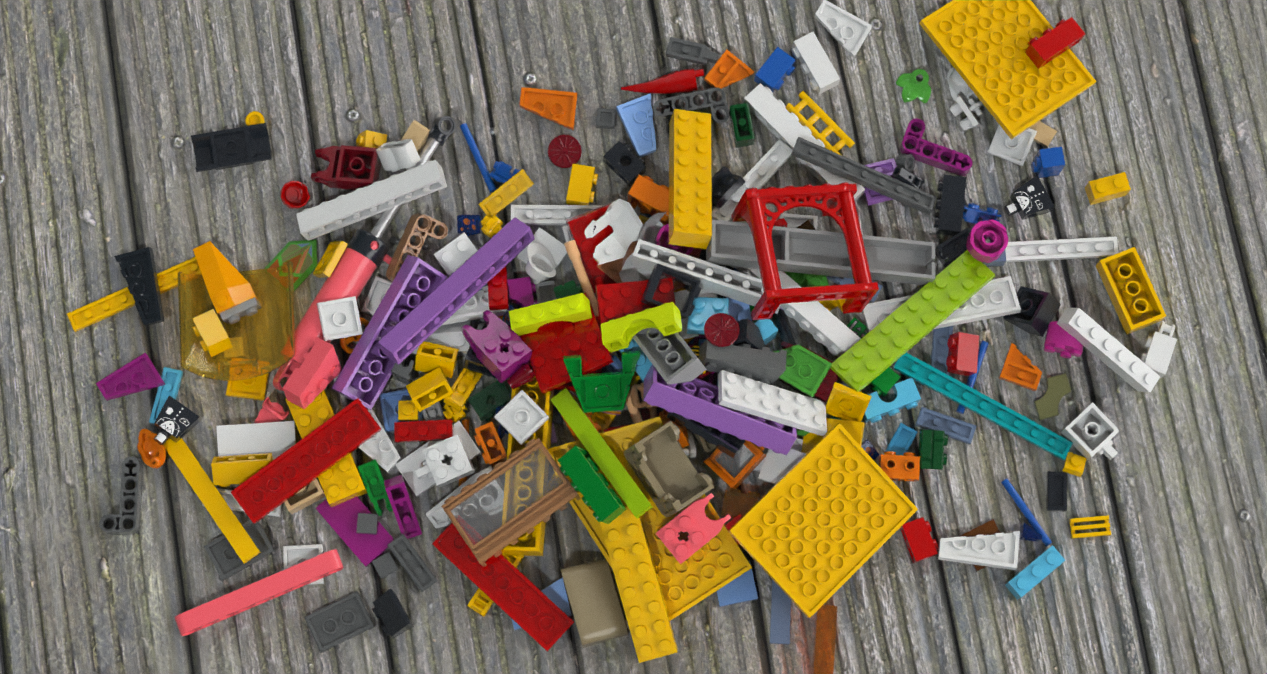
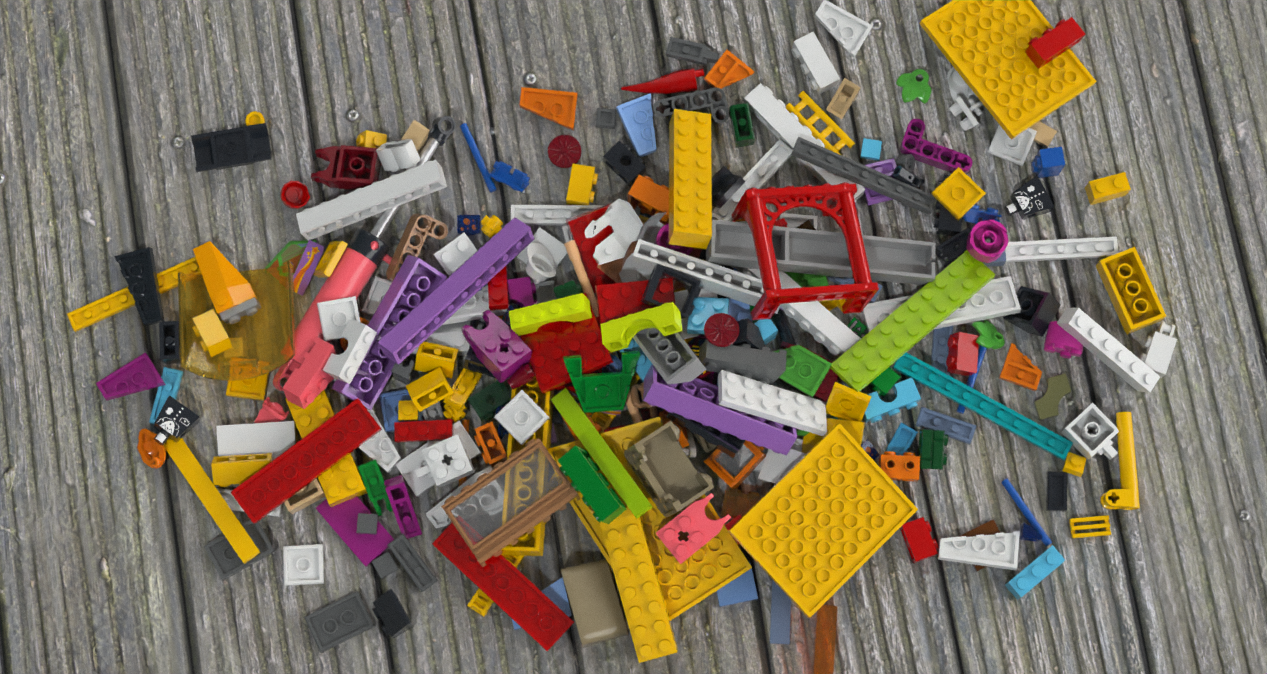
(125, 497): dark grey beam -> none
(169, 342): none -> black brick
(259, 592): coral beam -> none
(307, 266): none -> medium lavender sticker
(346, 364): none -> white arch
(506, 193): yellow tile -> none
(775, 70): blue brick -> none
(843, 98): none -> tan slope
(871, 149): none -> medium azure tile
(958, 193): none -> yellow tile
(989, 336): none -> bright green plate
(1128, 496): none -> yellow axle

